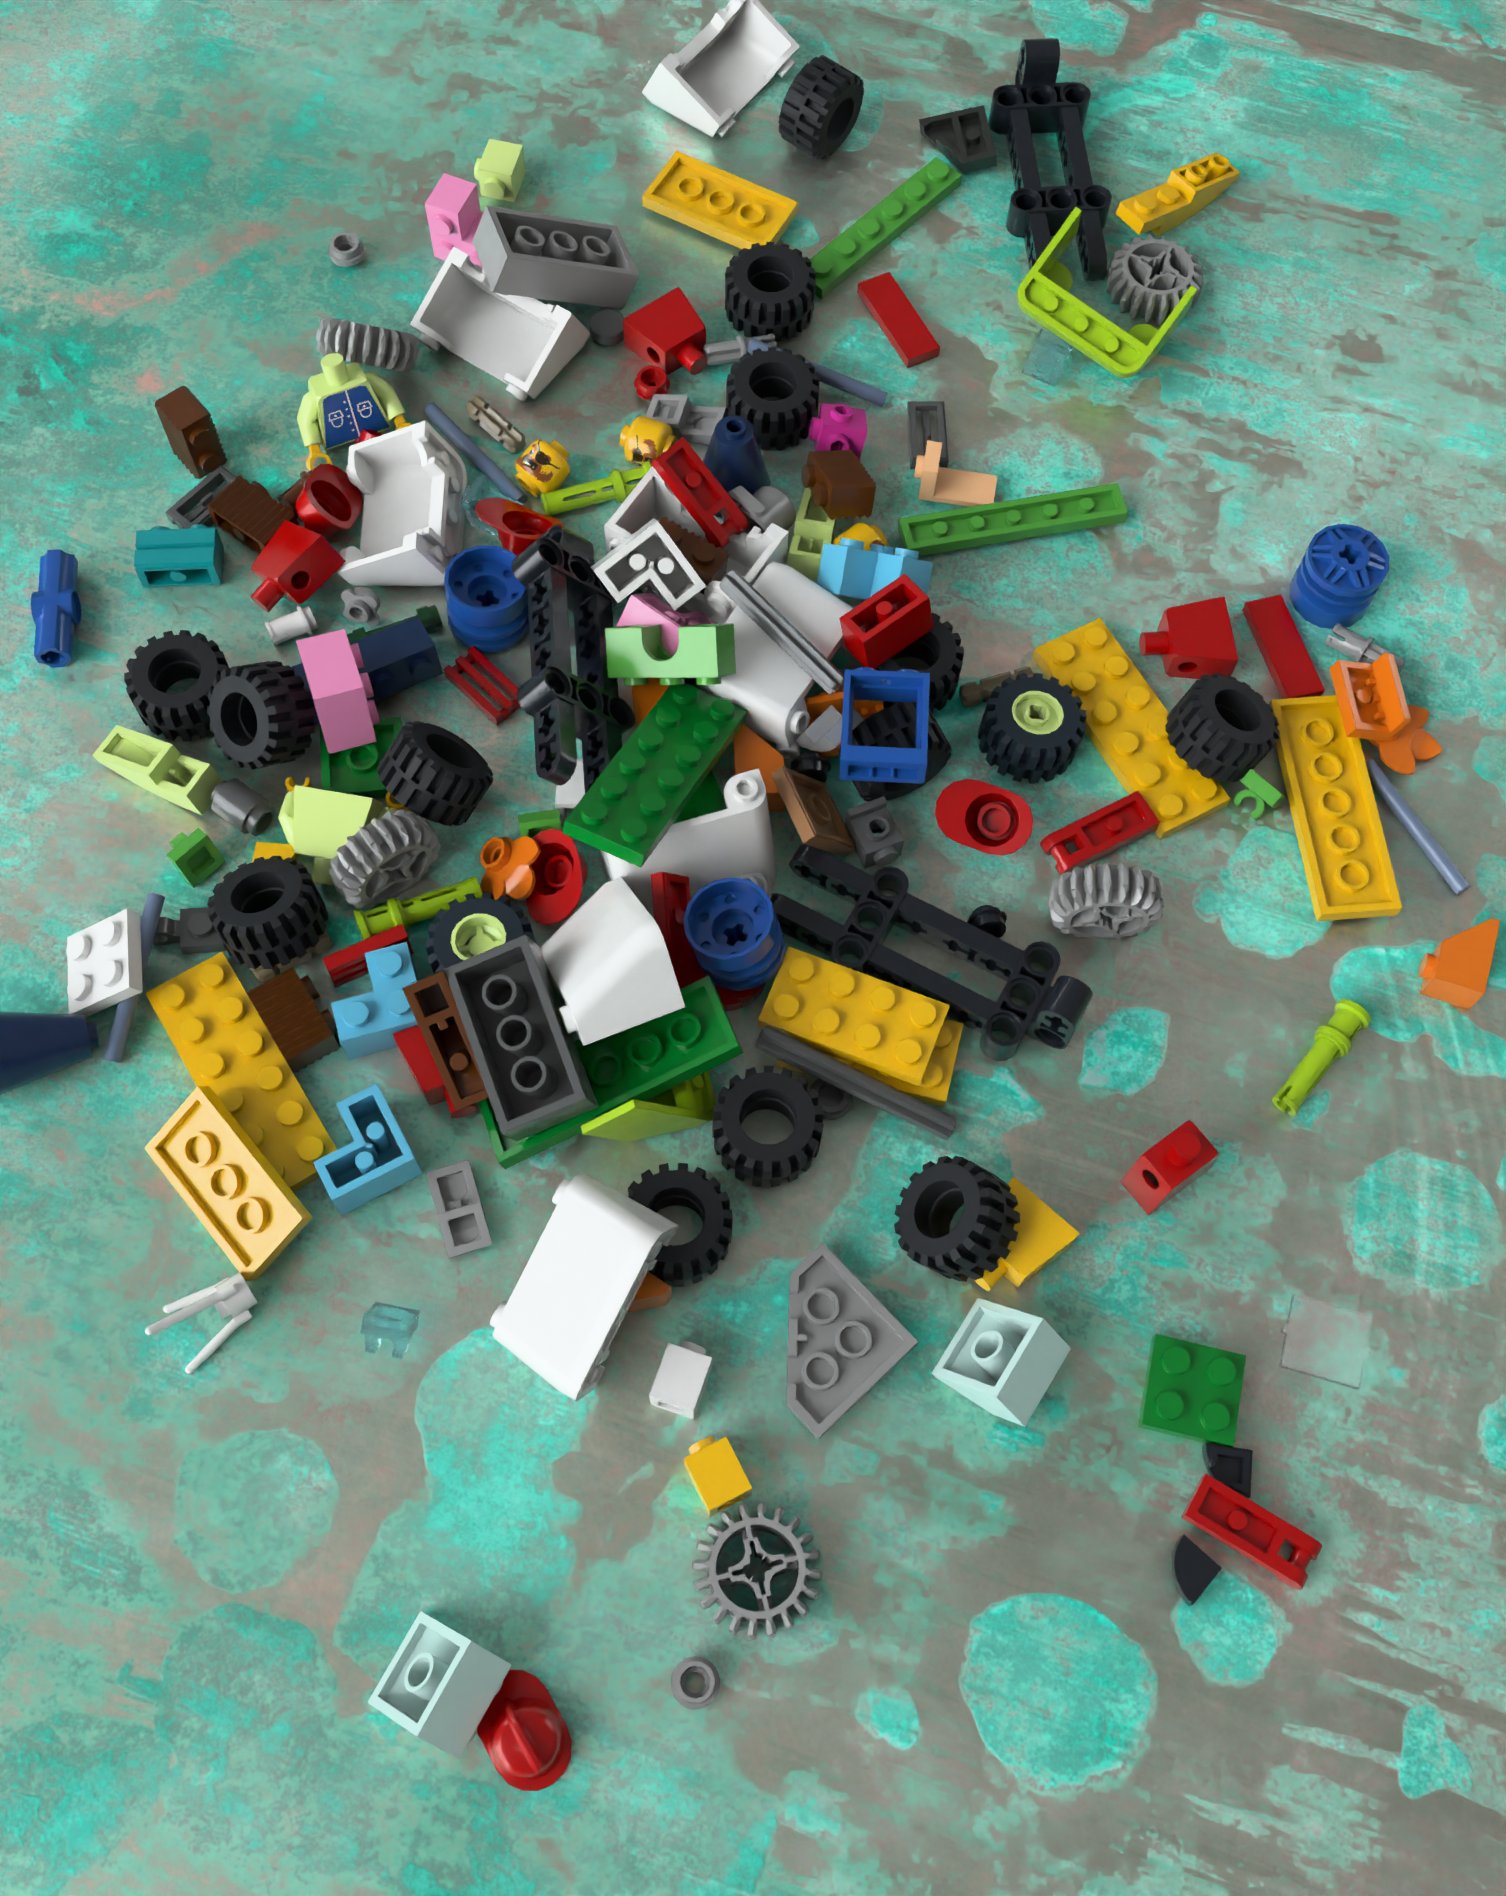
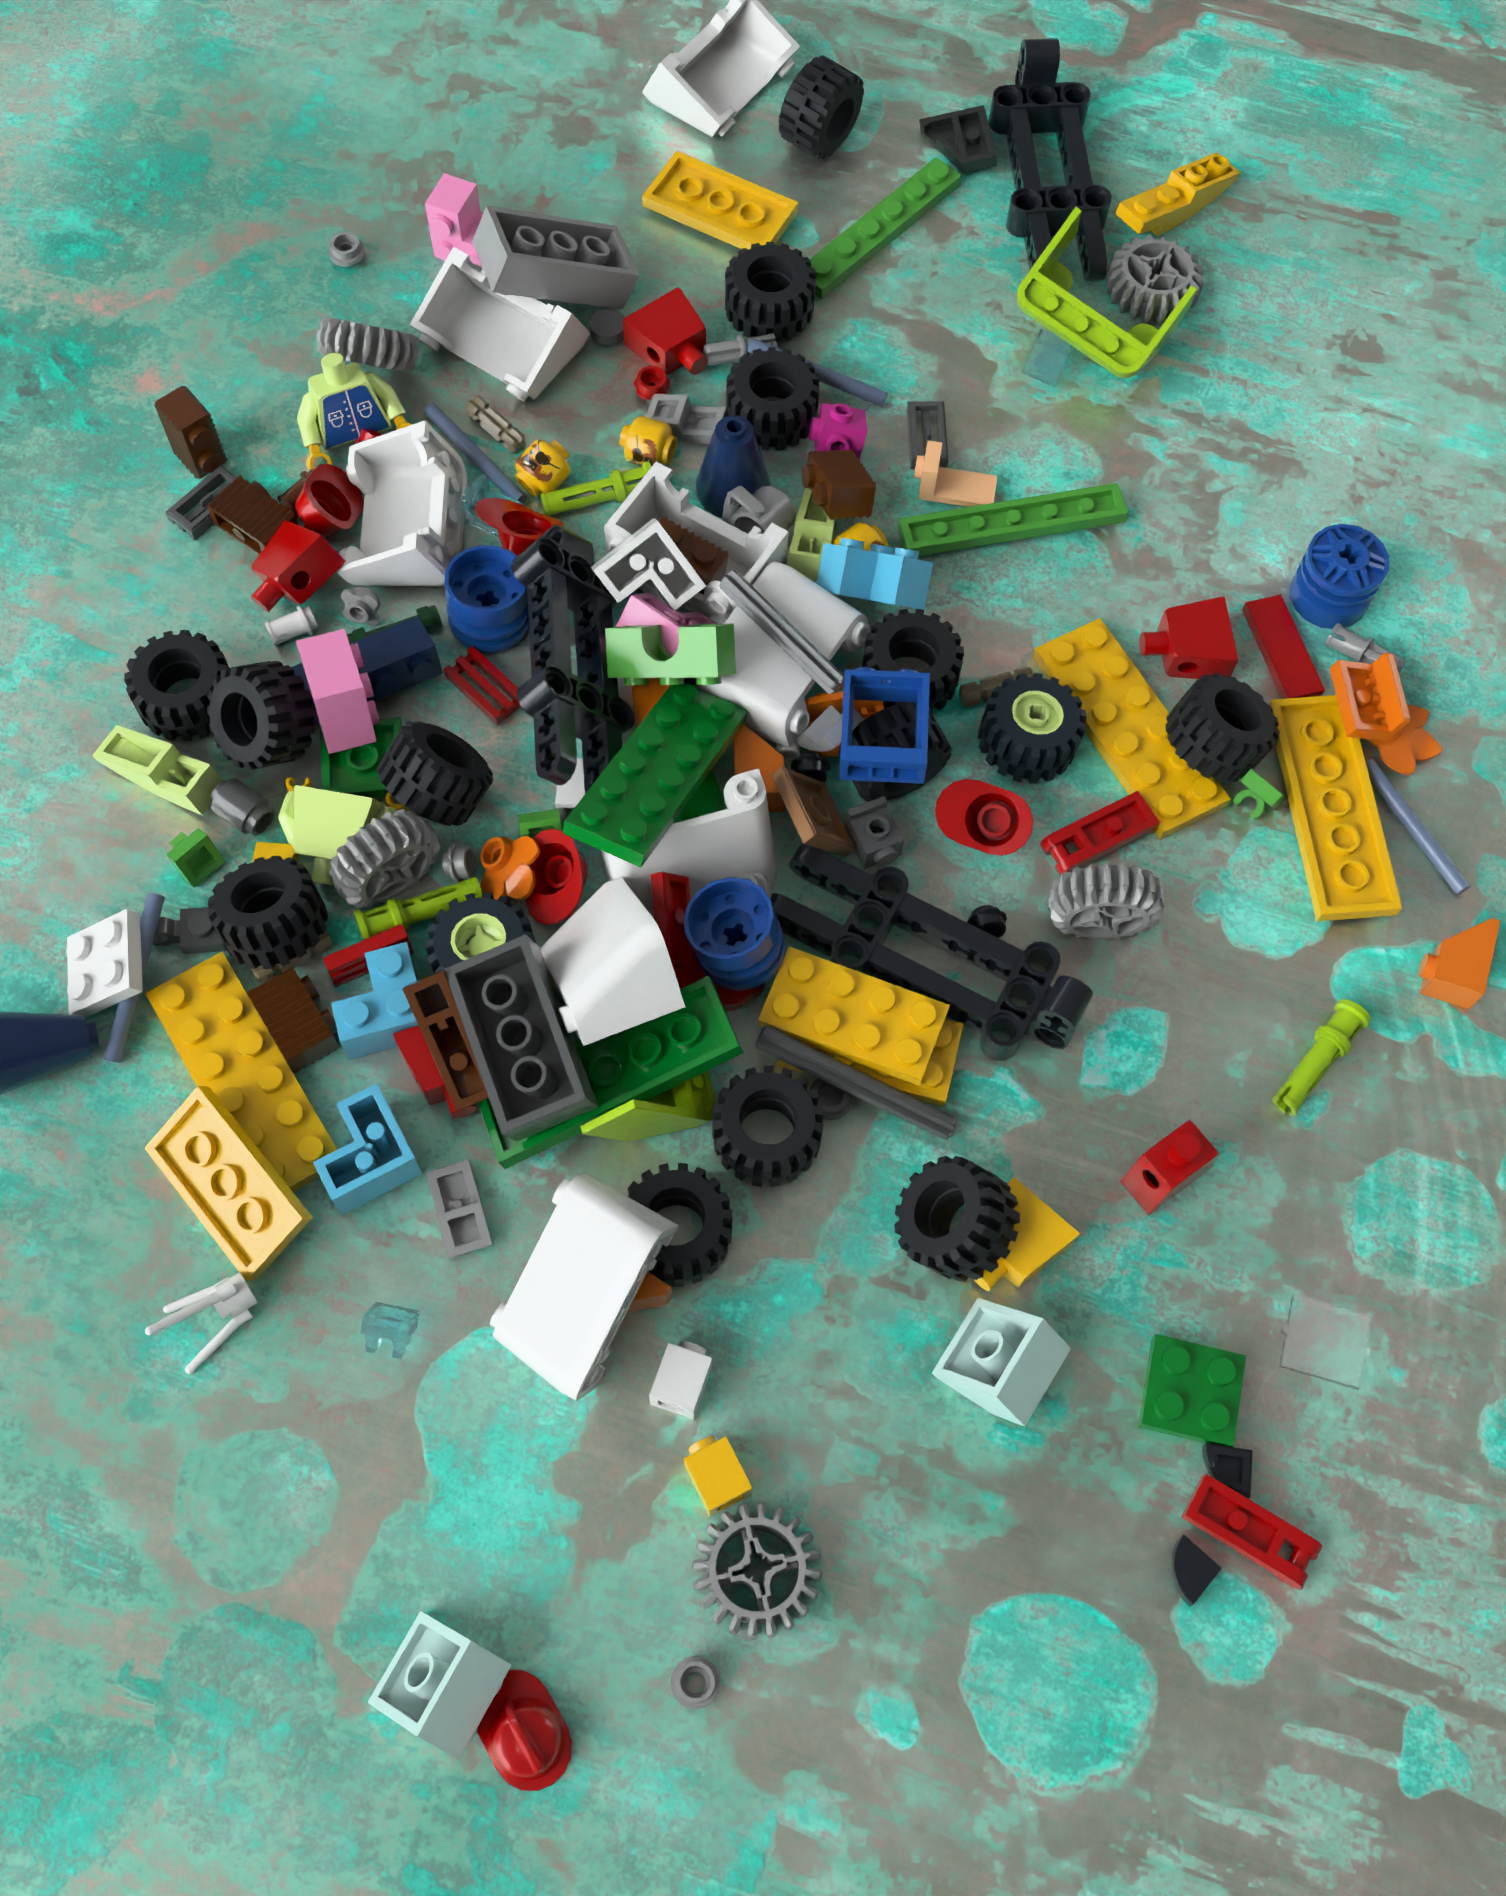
(56, 608): blue piece -> none
(179, 556): teal brick -> none
(459, 862): none -> light grey plate
(500, 170): yellowish green brick -> none
(700, 493): red plate -> none
(836, 1341): light grey plate -> none
(887, 622): red brick -> none
(898, 319): red tile -> none

